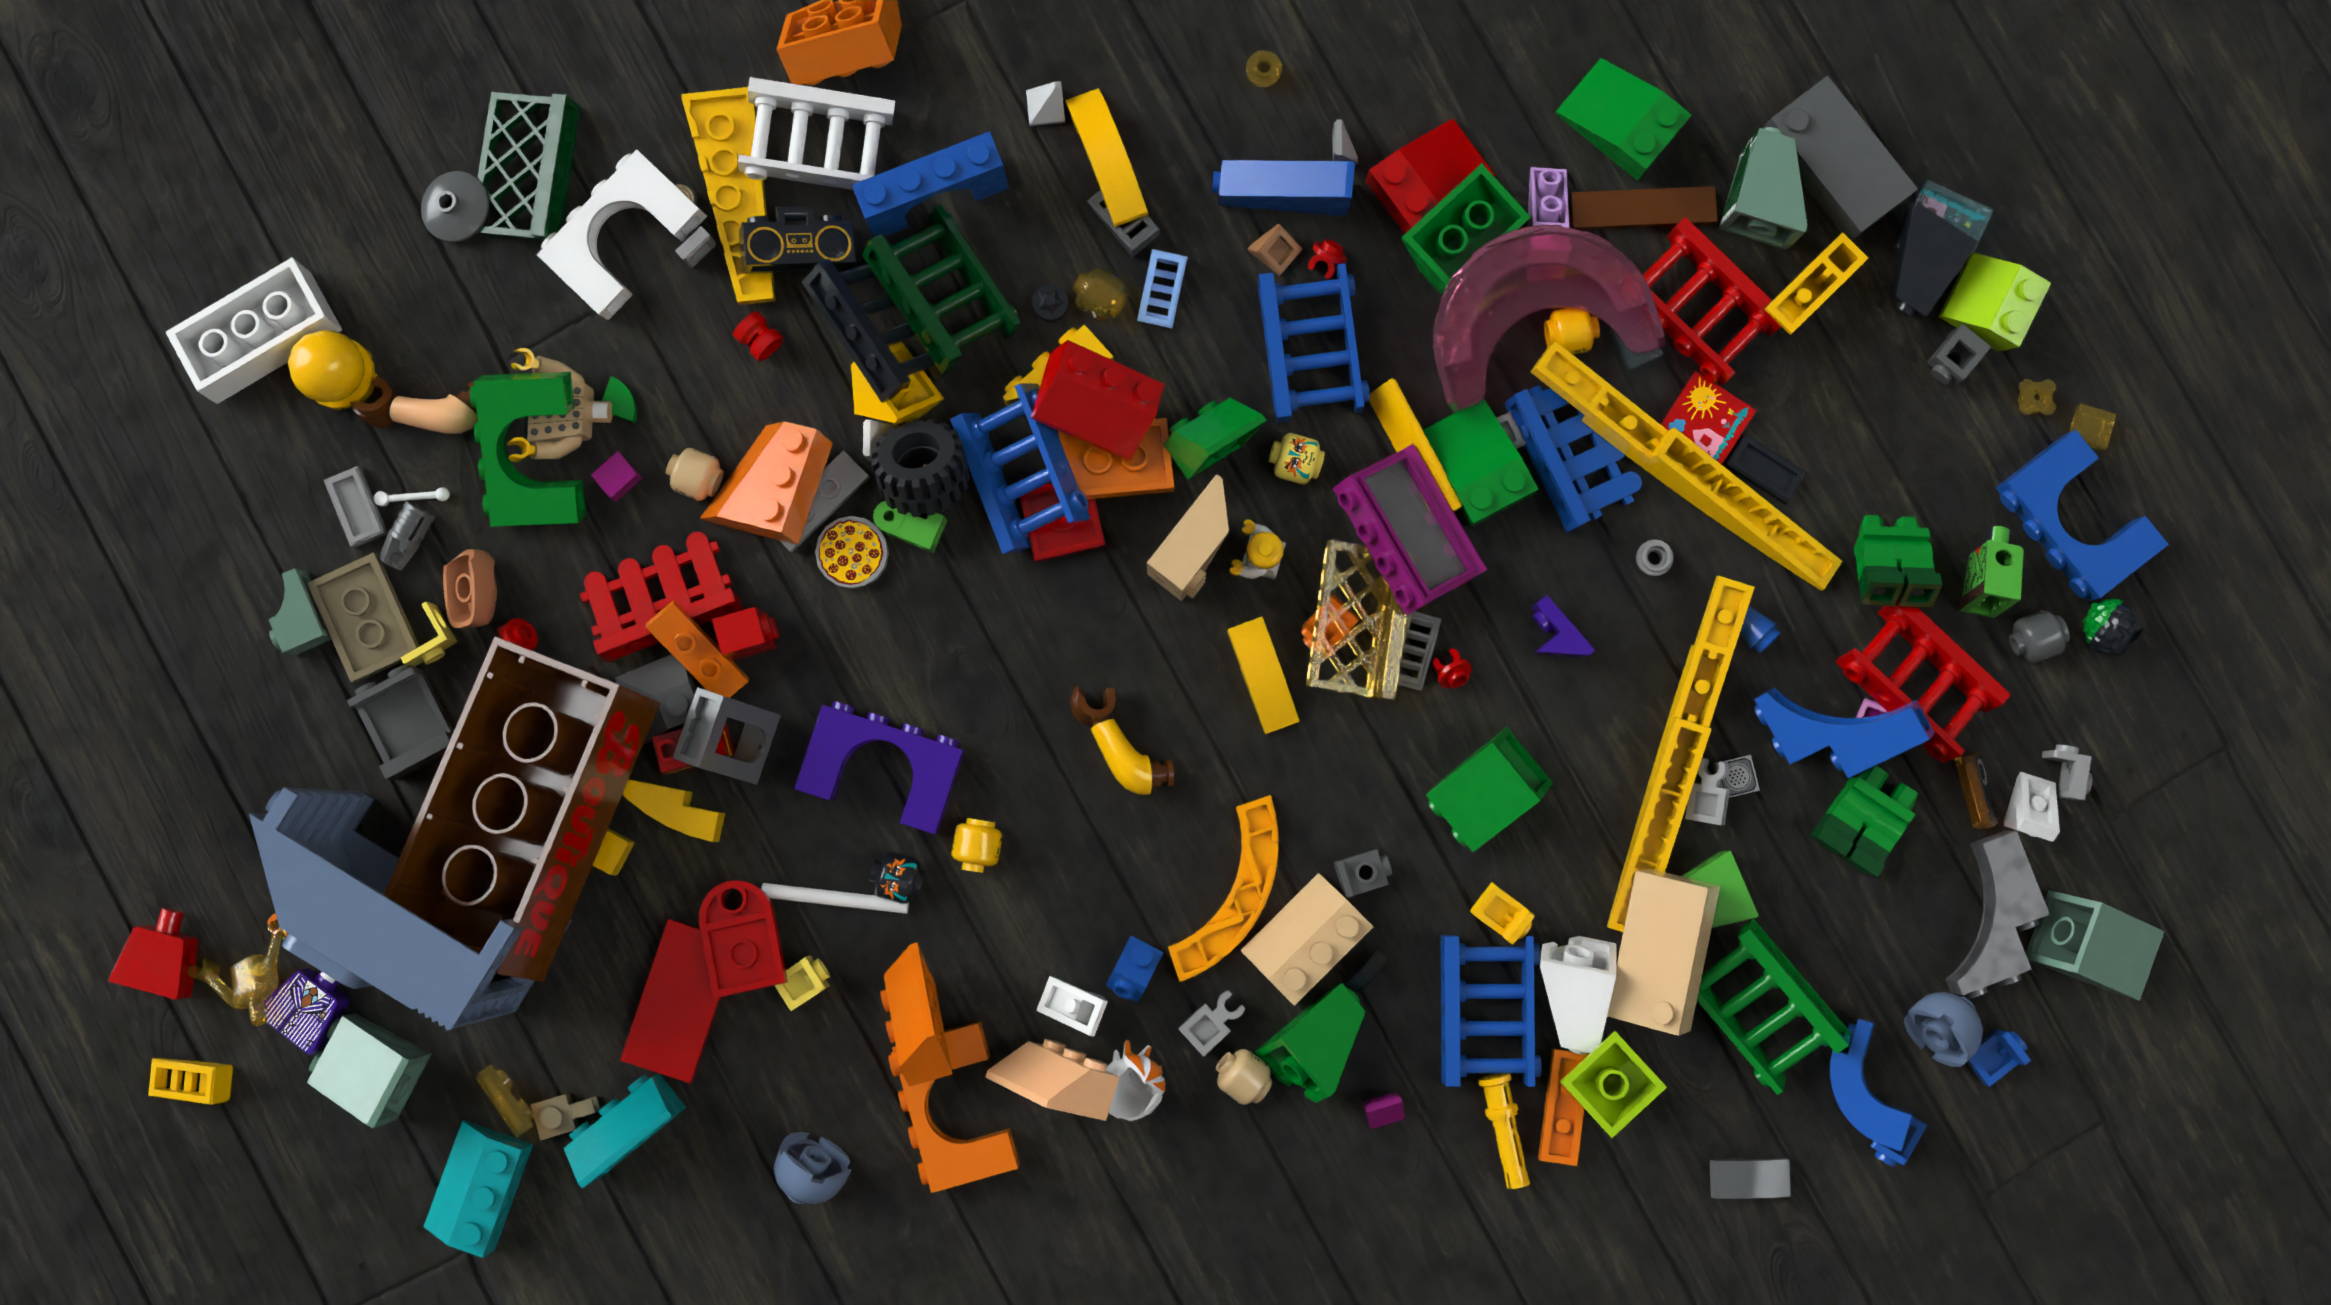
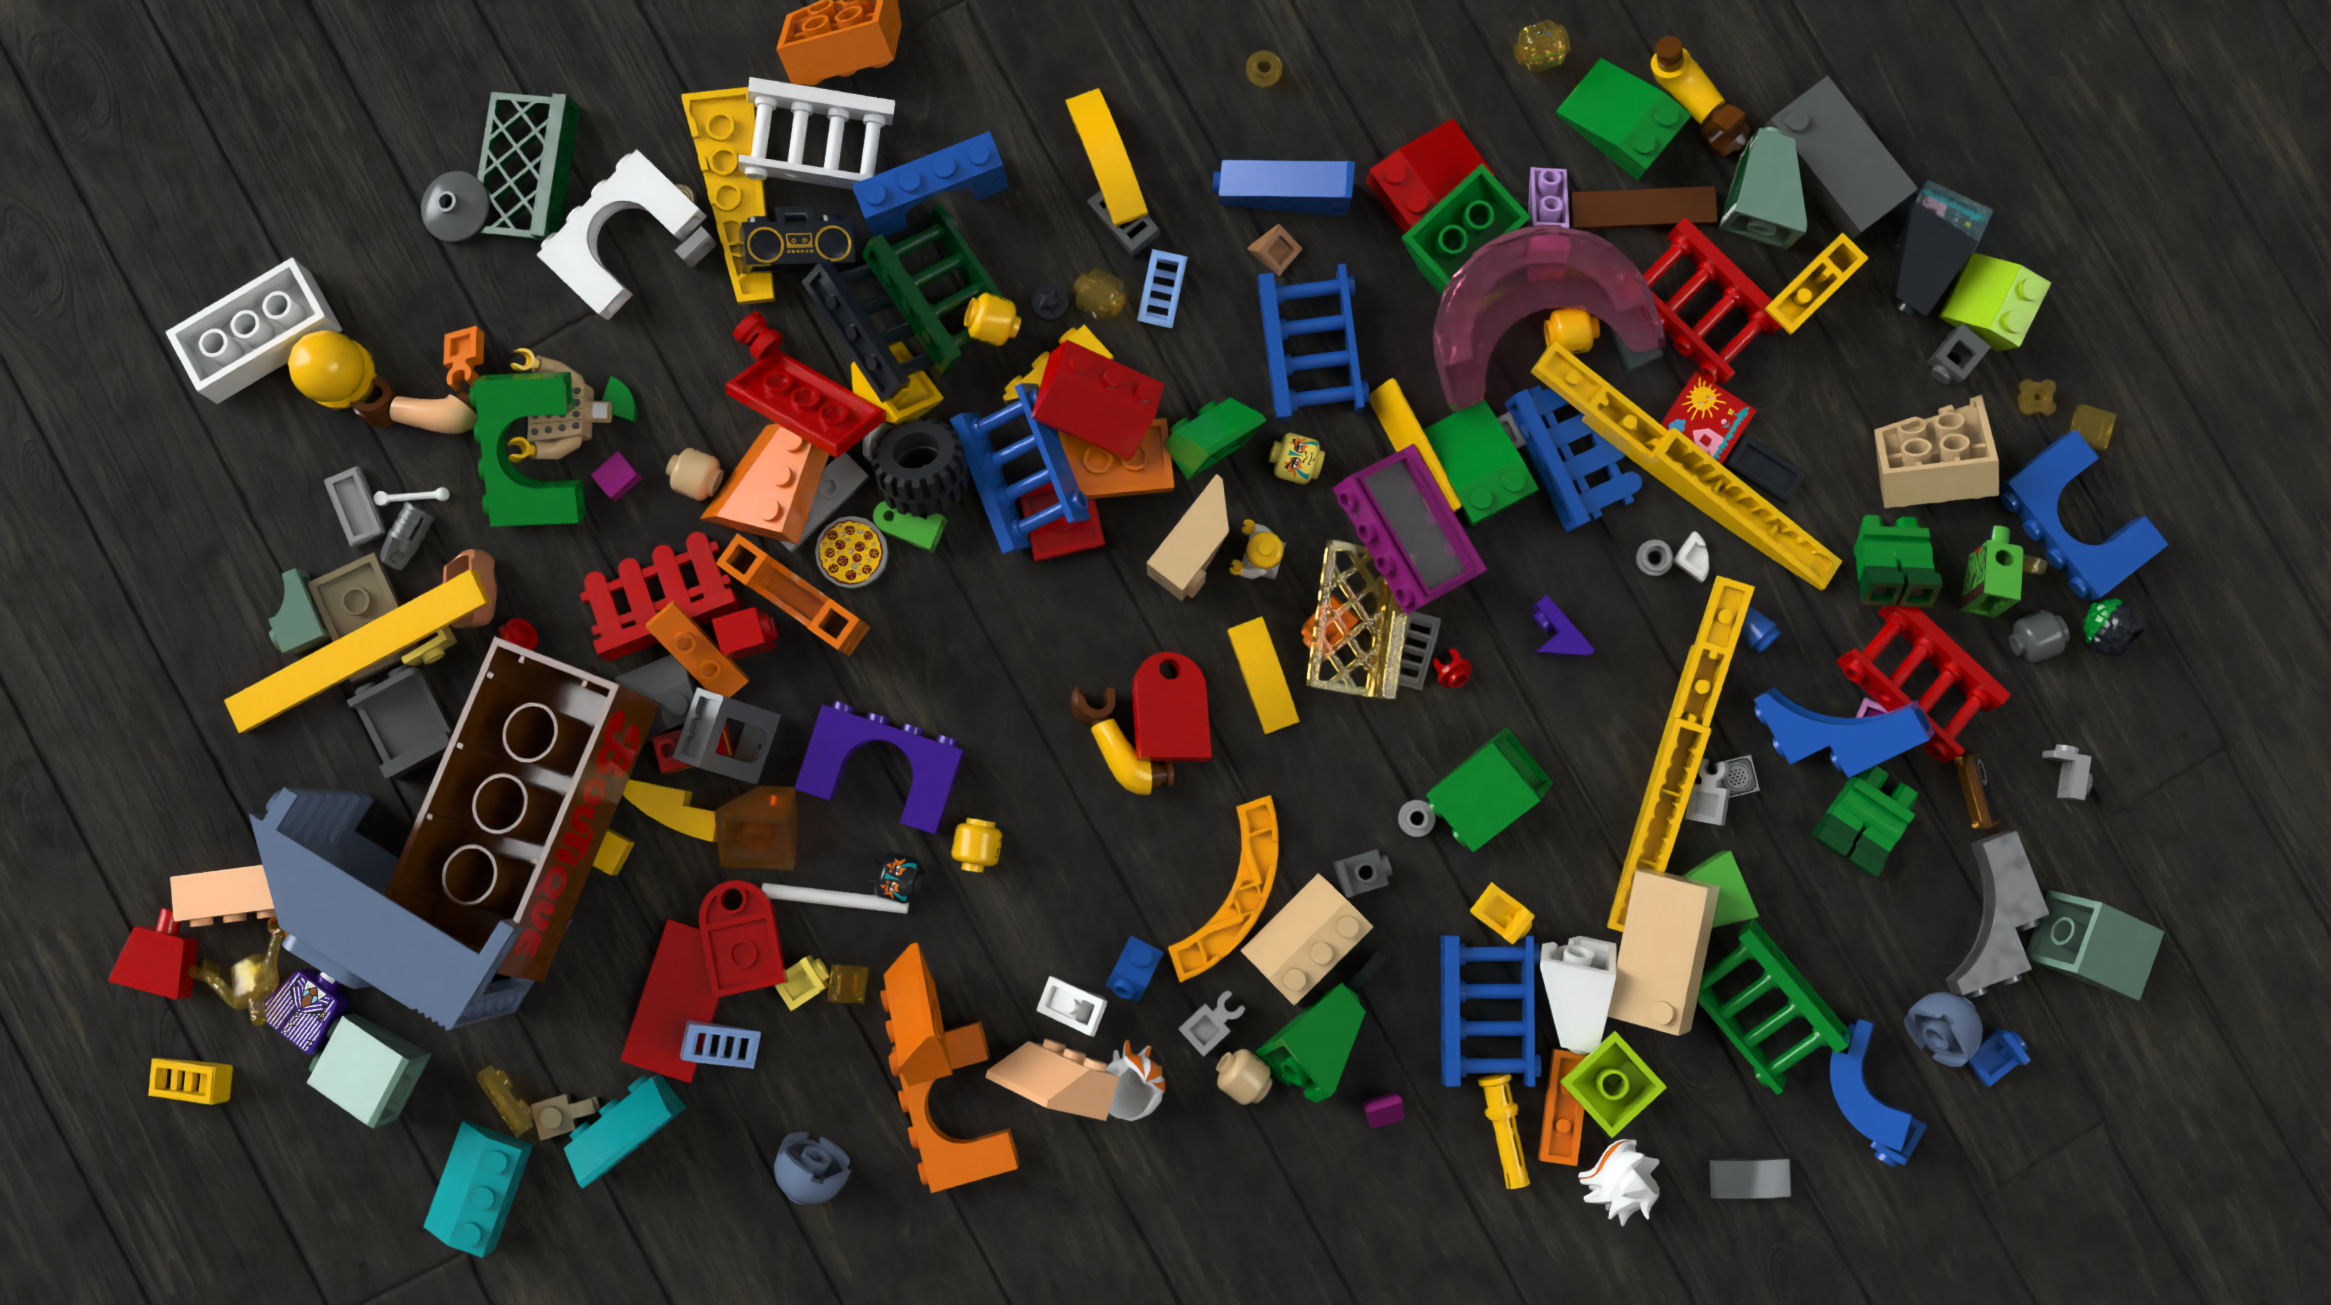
(221, 894): none -> light nougat brick
(357, 651): none -> yellow tile
(461, 353): none -> orange plate
(690, 1038): none -> light blue slope
(759, 829): none -> clear orange slope
(793, 595): none -> orange arch
(806, 402): none -> red tile
(847, 983): none -> clear yellow tile
(992, 319): none -> yellow head
(1045, 104): light grey slope -> none
(1171, 713): none -> red tile
(1330, 253): red plate -> none
(1342, 145): light grey slope -> none
(1406, 824): none -> light grey plate
(1542, 46): none -> clear yellow head
(1622, 1181): none -> white hair
(1693, 557): none -> white tile
(1697, 94): none -> piece
(1938, 457): none -> tan wedge
(2033, 807): white slope -> none
(2034, 565): none -> clear yellow tile

